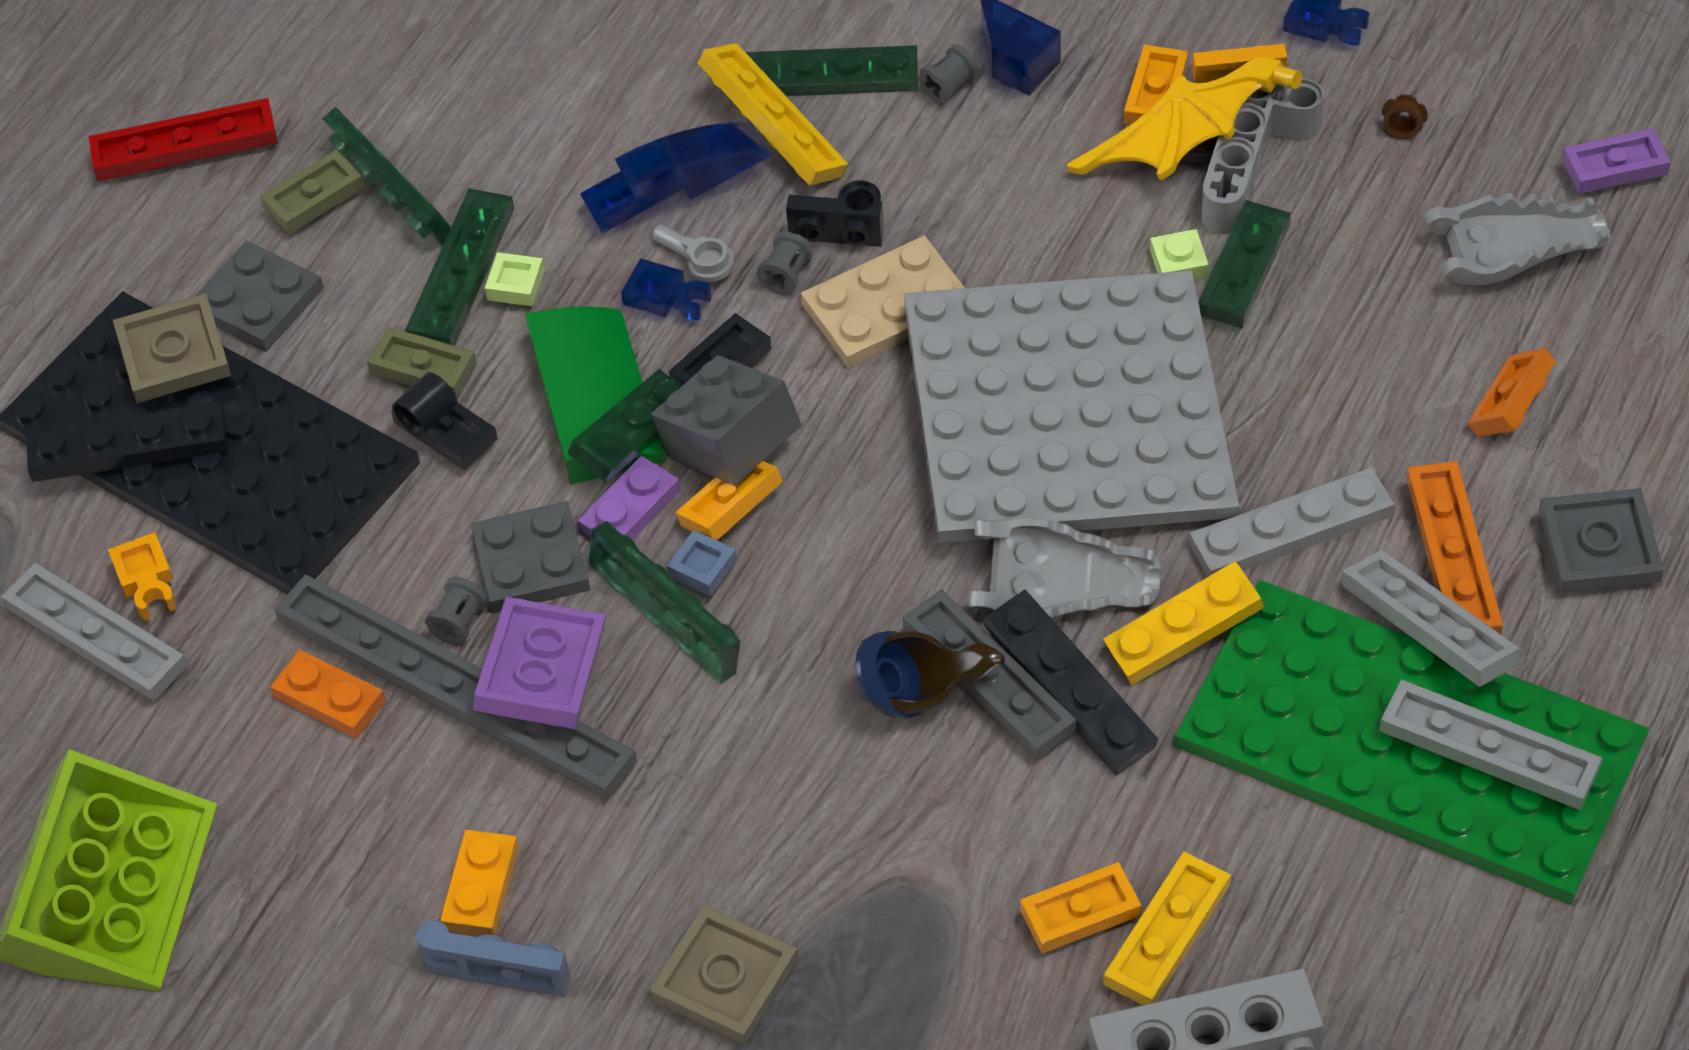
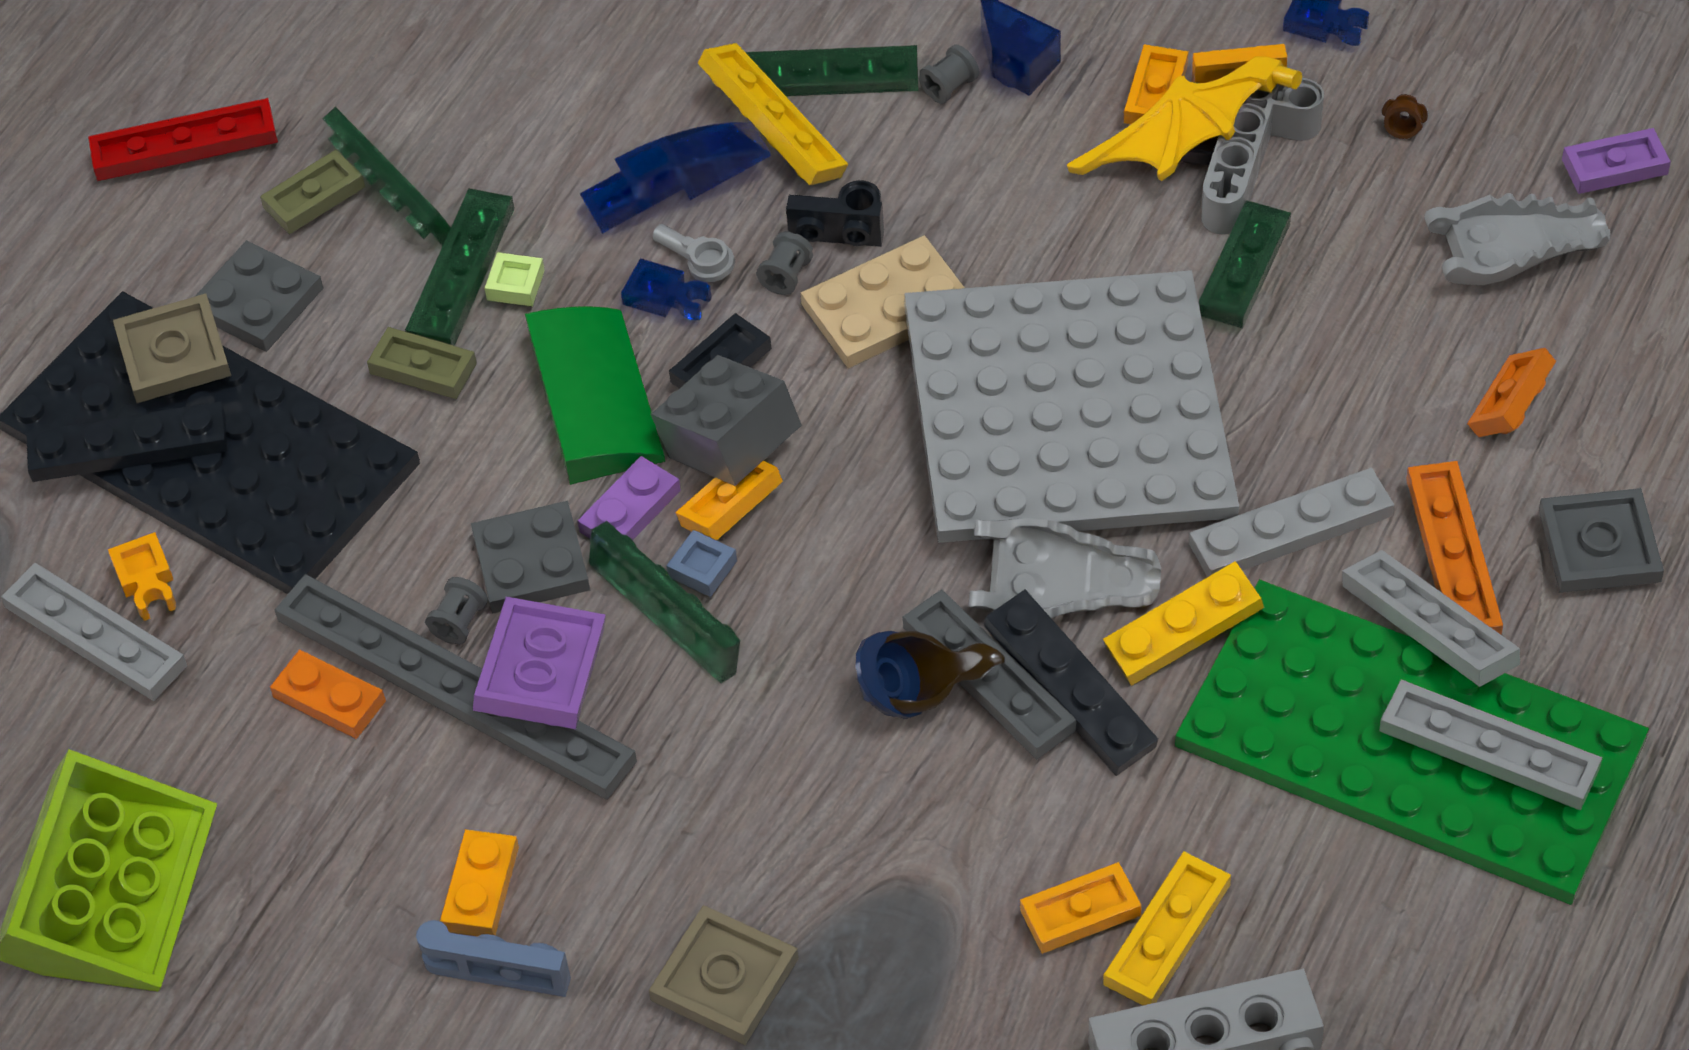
(437, 419): black plate -> none
(623, 429): clear green plate -> none
(1179, 253): yellowish green plate -> none

